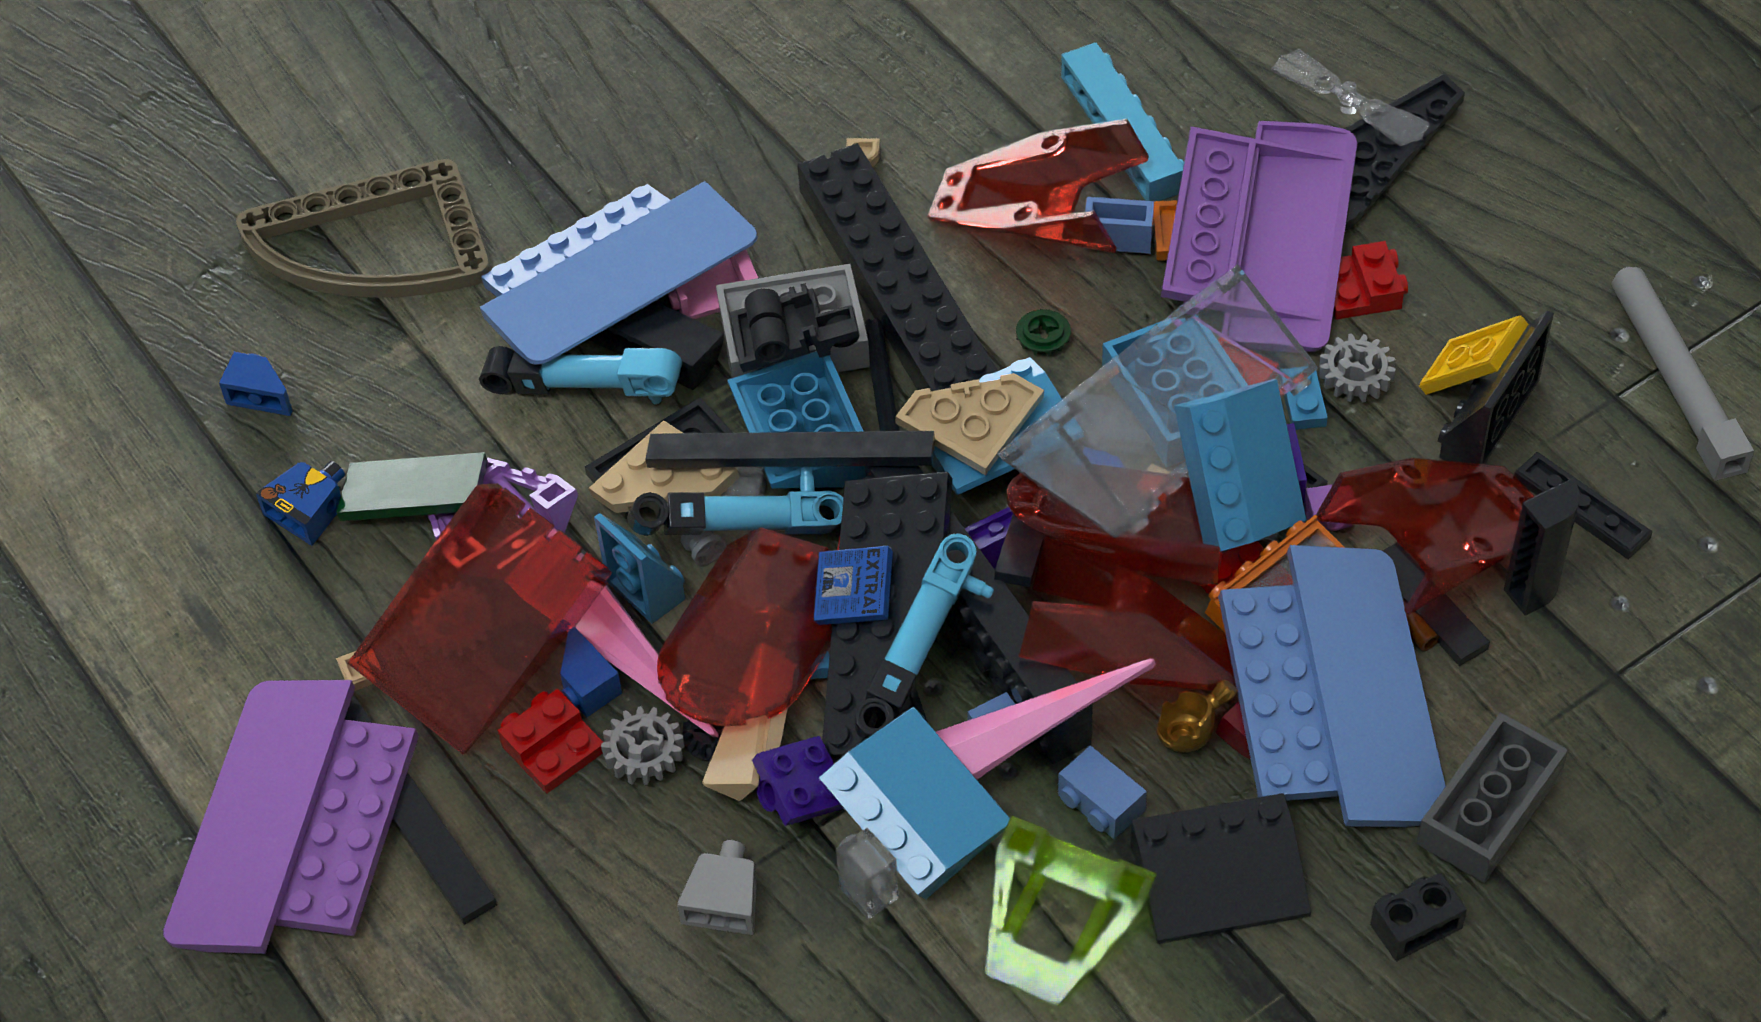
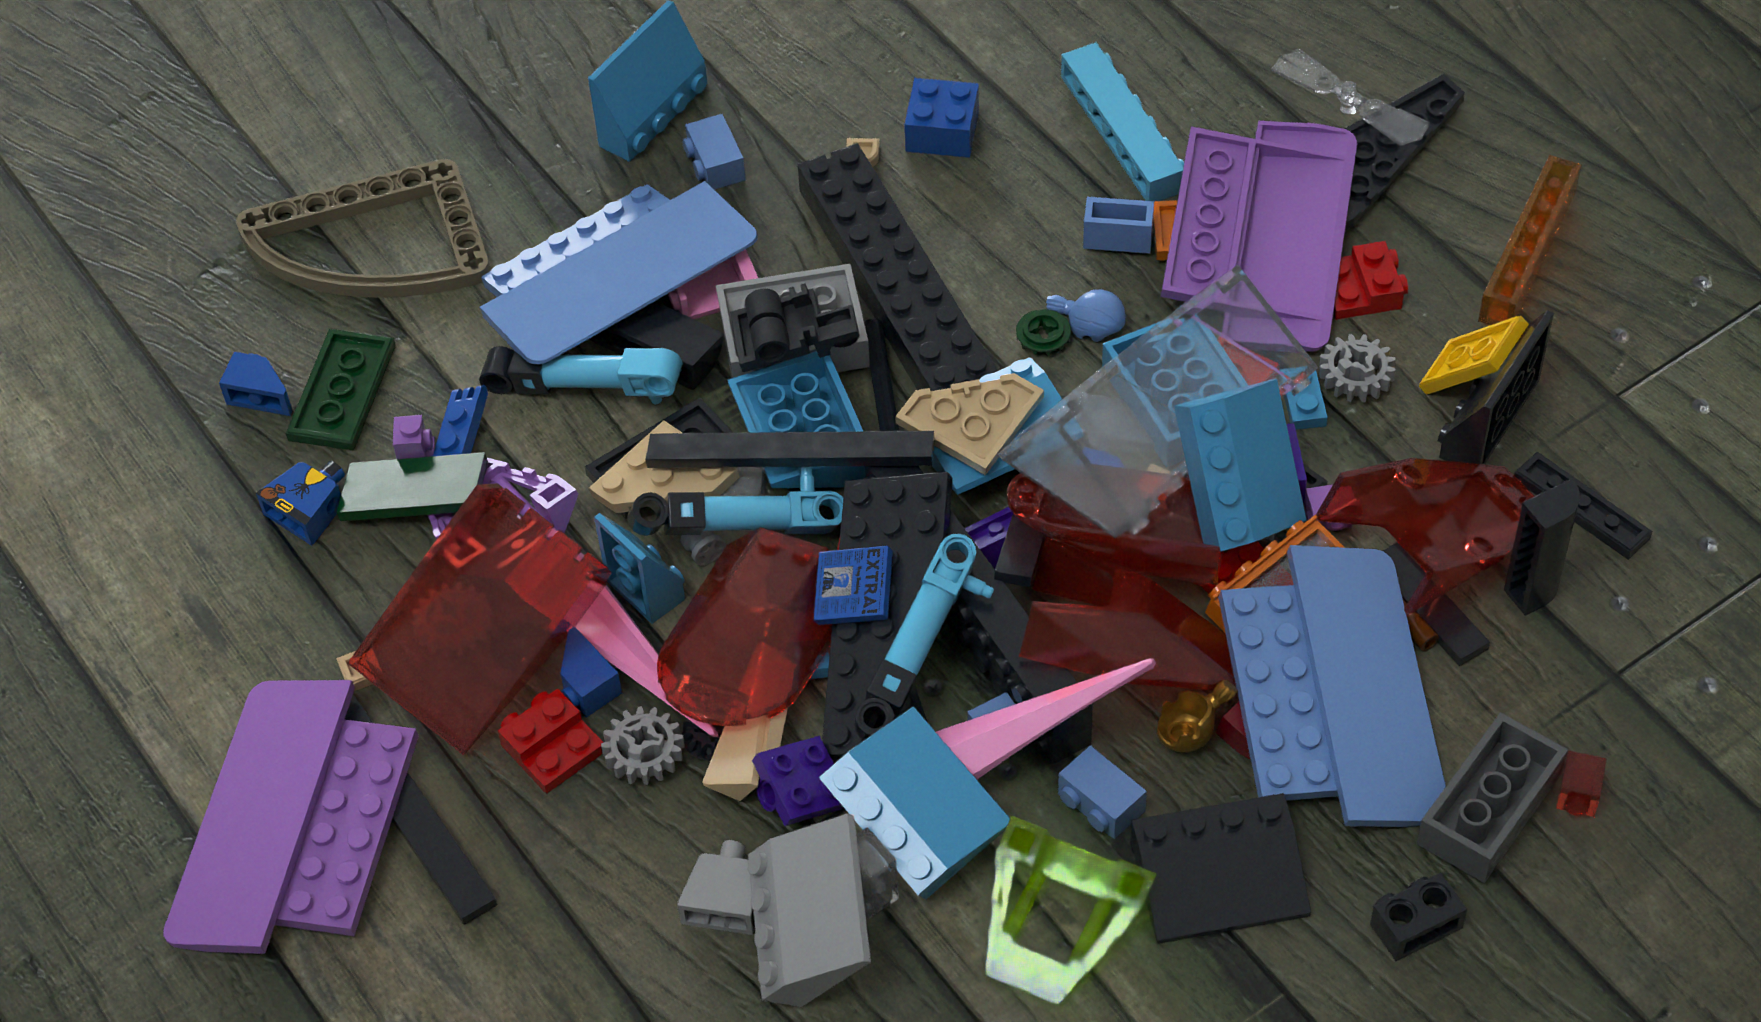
(341, 389): none -> dark green tile
(412, 438): none -> medium lavender brick
(461, 421): none -> blue hinge
(646, 83): none -> dark azure slope
(714, 152): none -> medium blue piece
(808, 911): none -> light grey slope
(941, 117): none -> blue brick
(1036, 184): clear red windscreen -> none
(1092, 314): none -> medium blue hair
(1530, 241): none -> clear orange brick
(1581, 784): none -> clear red brick
(1720, 440): light grey brick -> none

